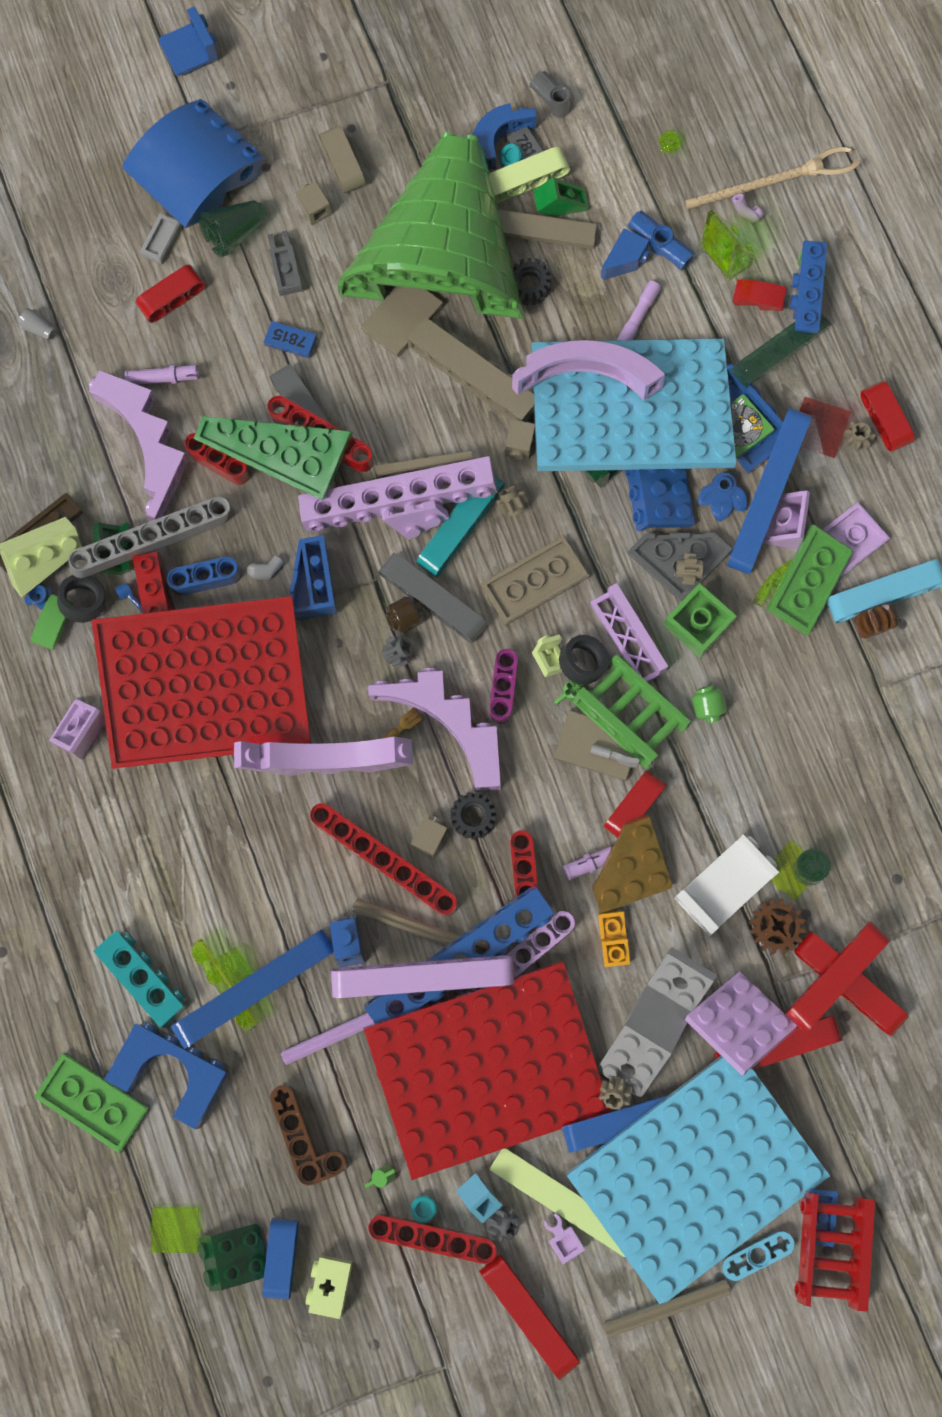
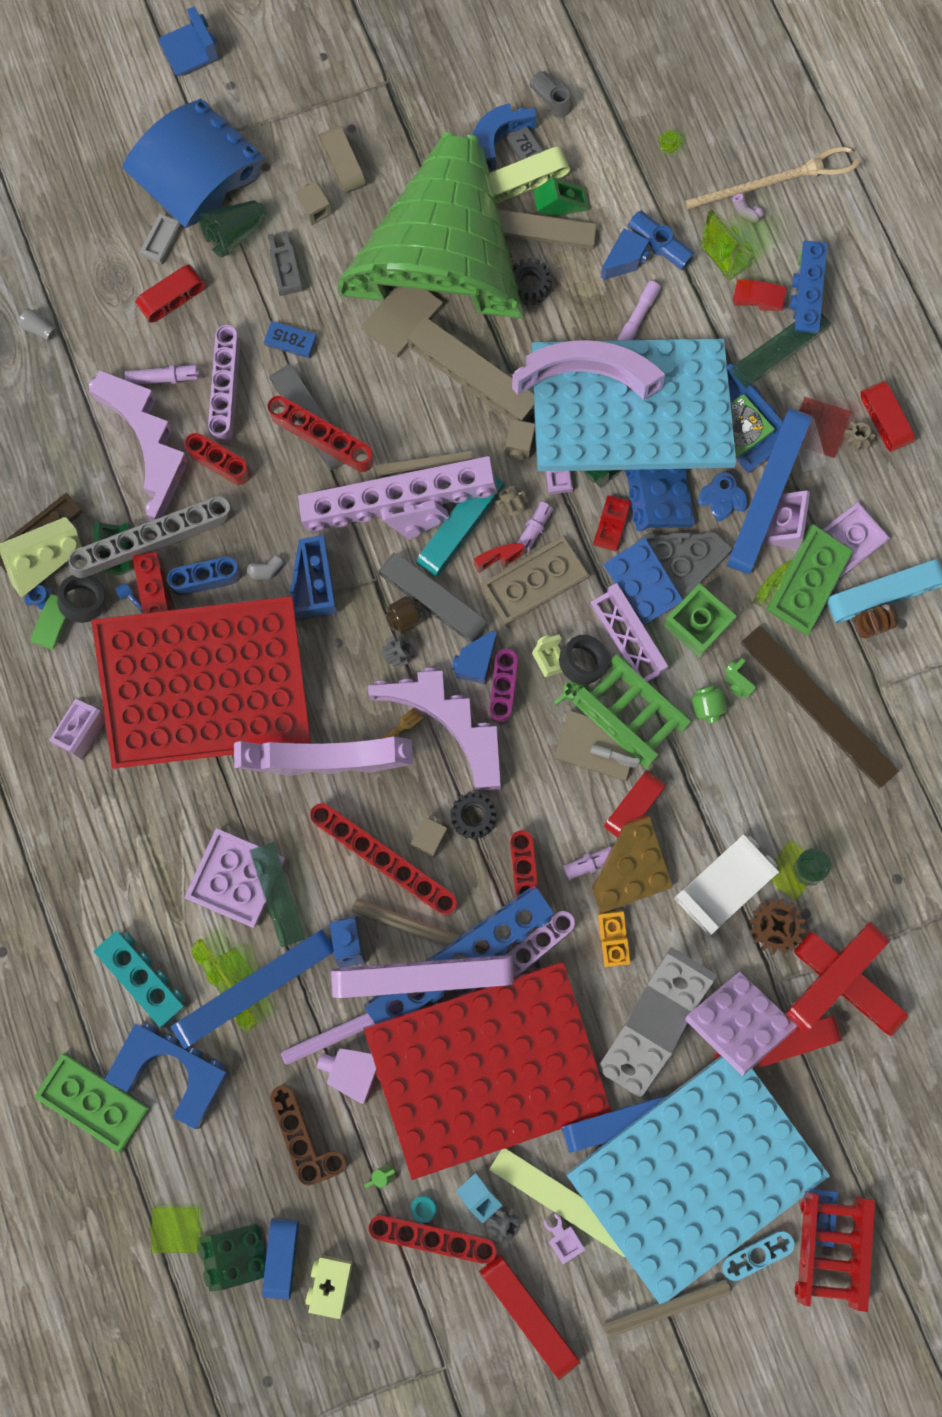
(226, 394): none -> lavender beam
(229, 880): none -> lavender plate
(277, 894): none -> clear green tile
(288, 452): wing -> none
(350, 1073): none -> lavender torso
(475, 659): none -> blue slope
(505, 553): none -> red slope
(511, 154): teal tile -> none
(535, 525): none -> lavender pin
(559, 482): none -> lavender tile
(611, 523): none -> red slope
(615, 1092): dark tan gear -> none
(644, 581): none -> blue plate
(689, 569): dark tan gear -> none
(739, 684): none -> bright green bracket
(819, 707): none -> dark brown tile

